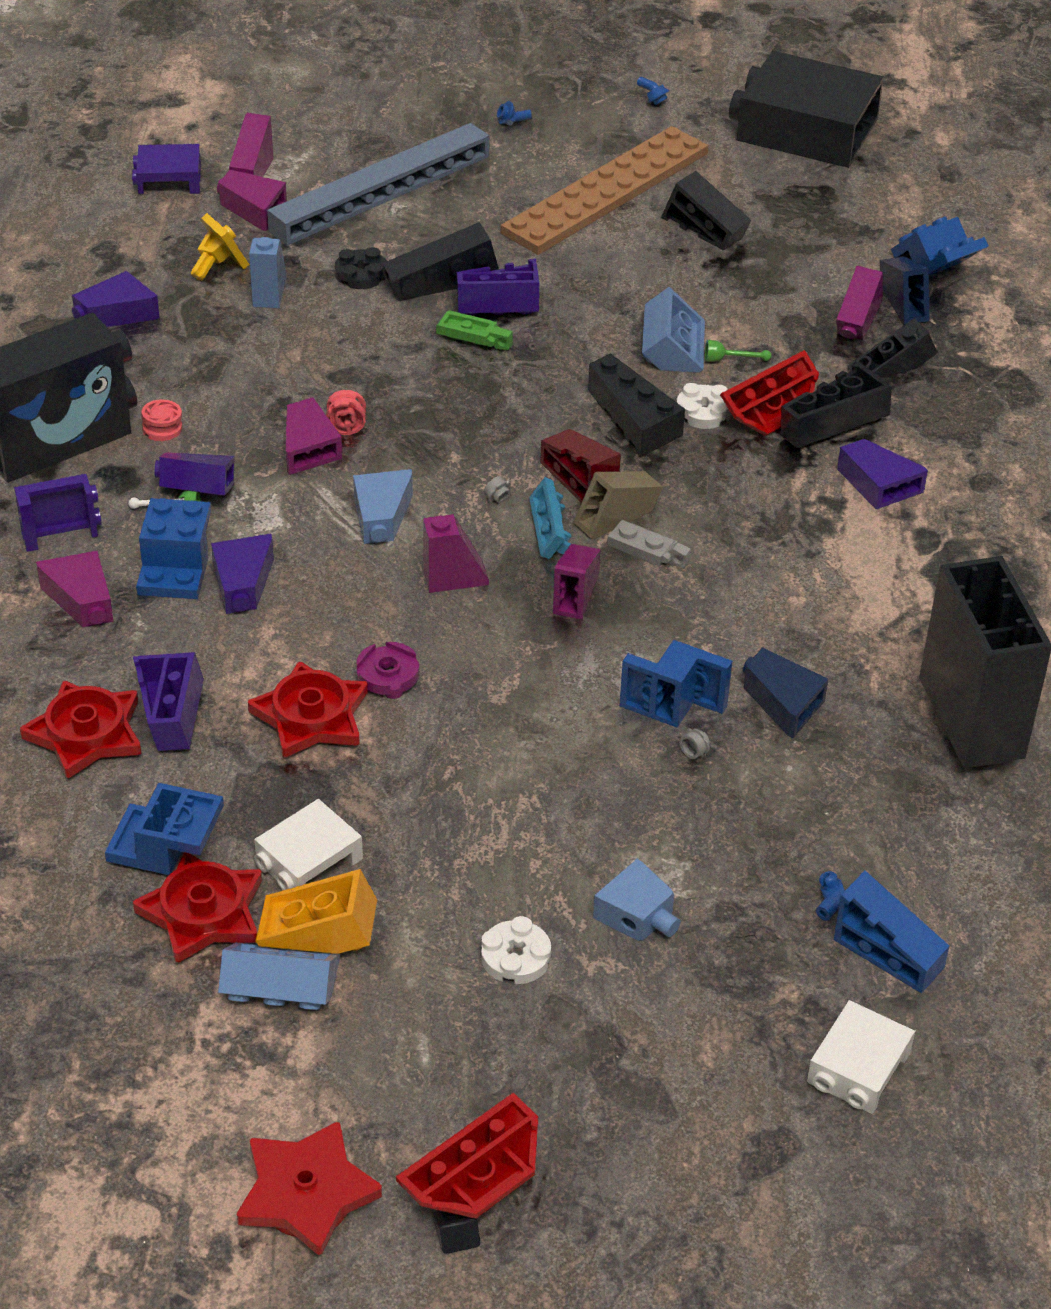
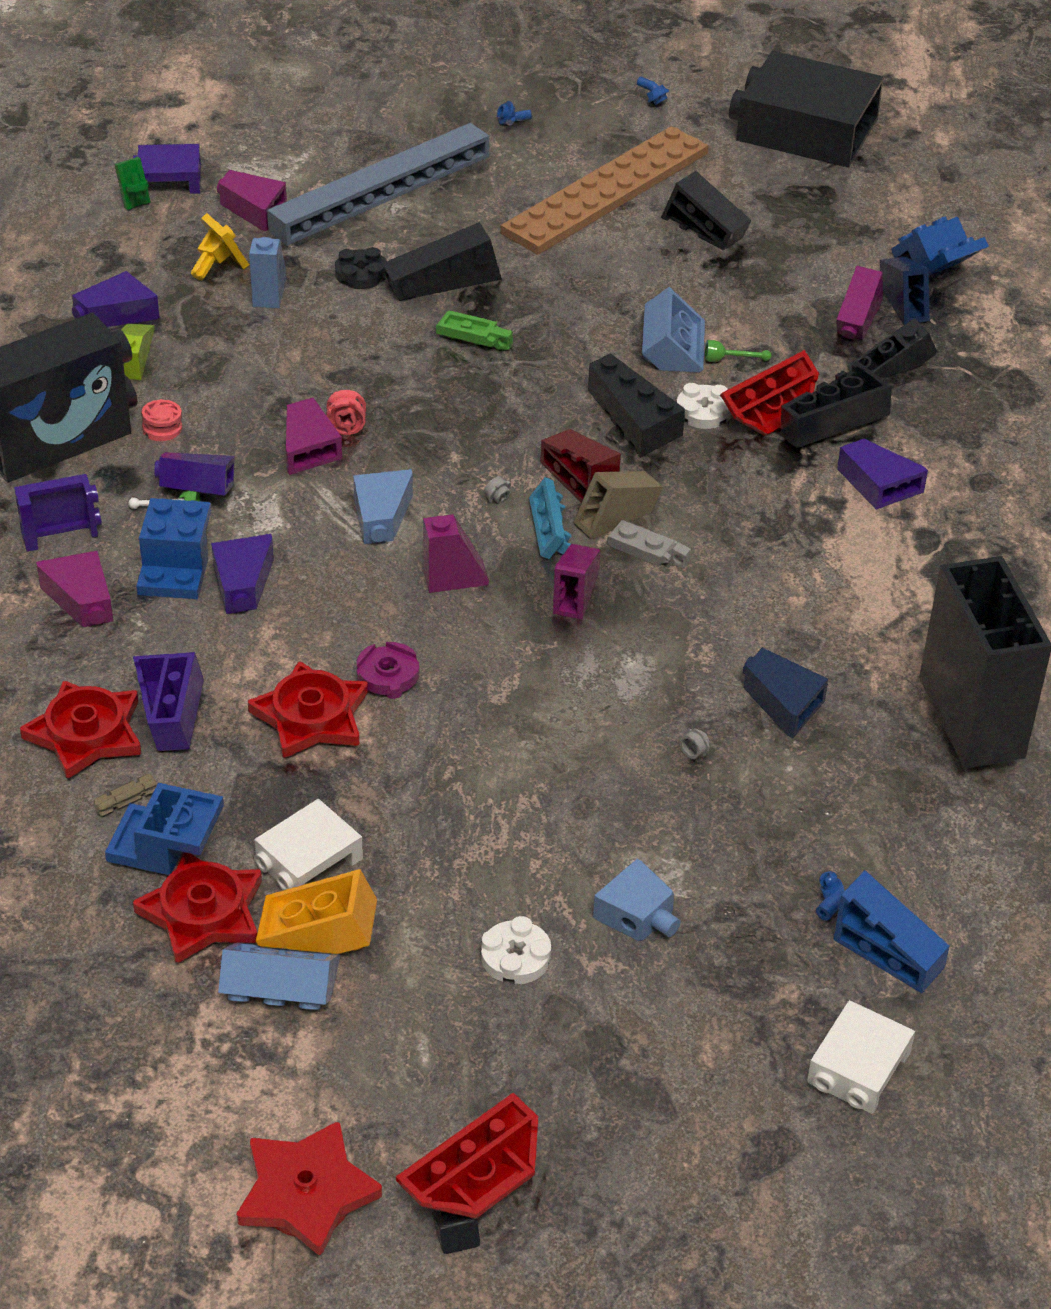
(125, 794): none -> dark tan axle
(132, 183): none -> green hips
(140, 339): none -> lime slope
(254, 146): magenta slope -> none
(499, 290): dark purple wedge -> none
(675, 683): blue bracket -> none

